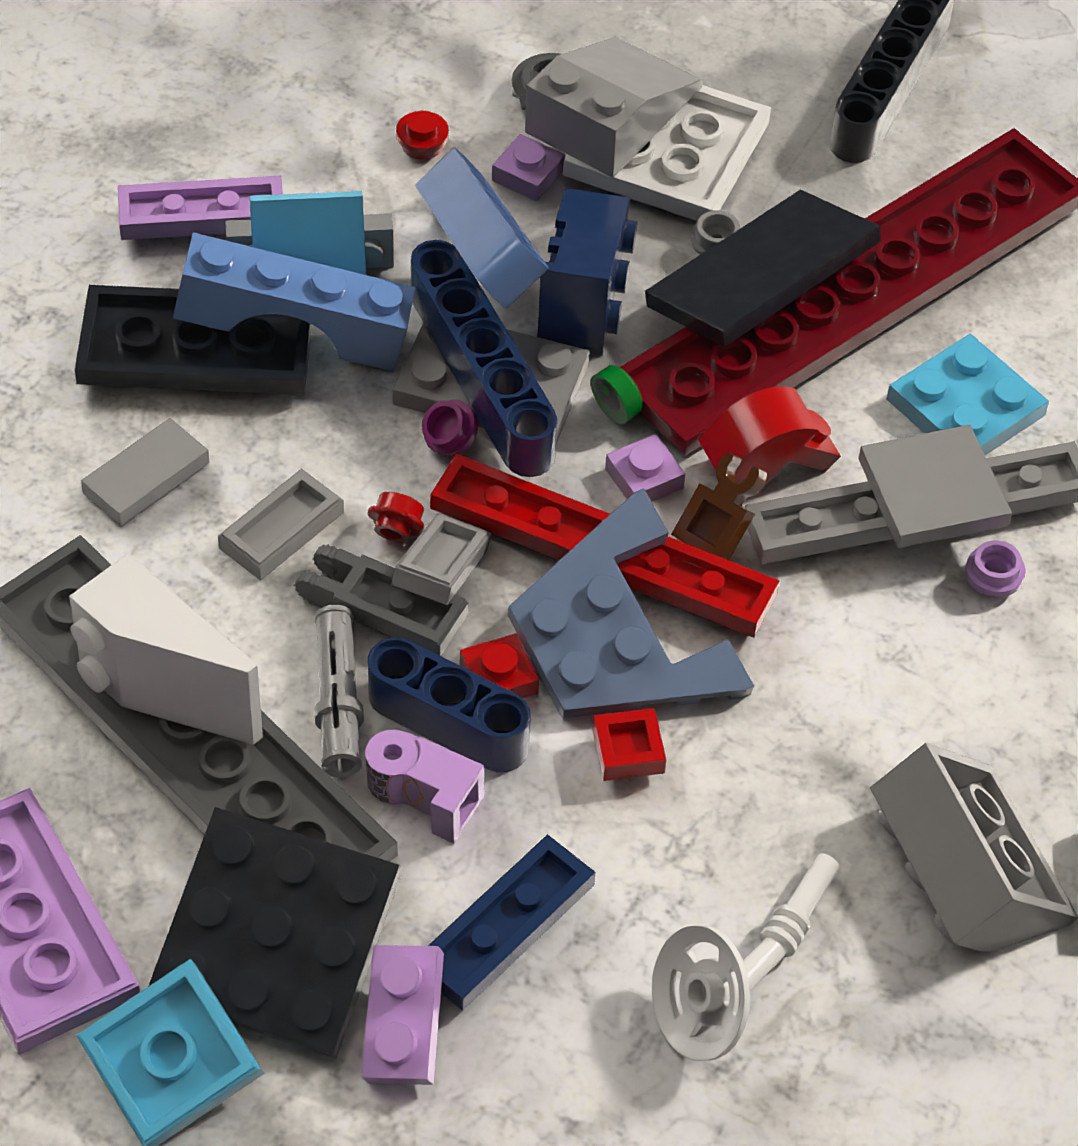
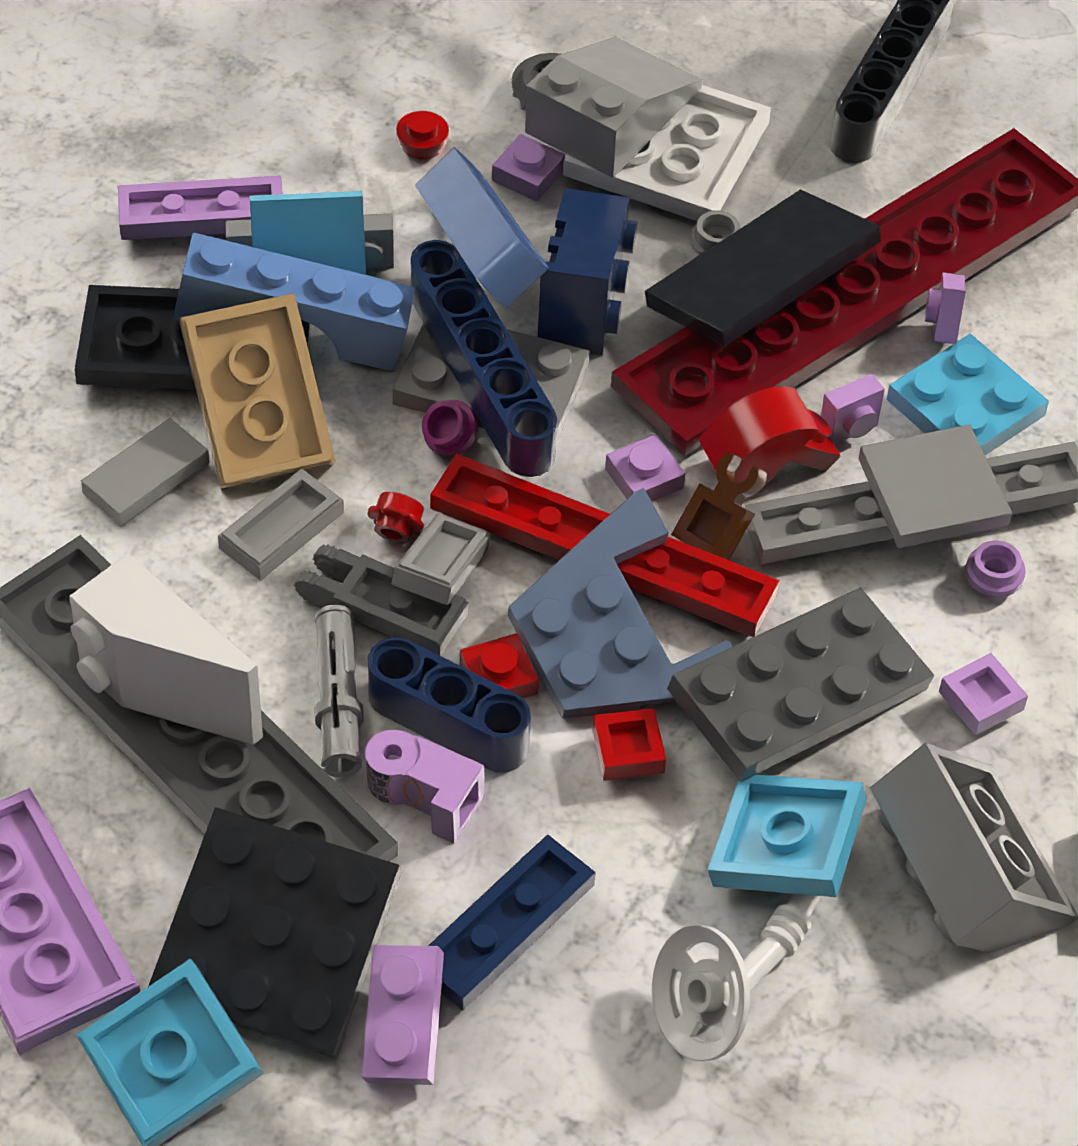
(257, 391): none -> tan tile
(616, 394): green tile -> none
(788, 835): none -> medium azure plate
(799, 683): none -> dark grey plate
(853, 408): none -> lavender plate
(945, 308): none -> lavender plate
(983, 693): none -> lavender plate

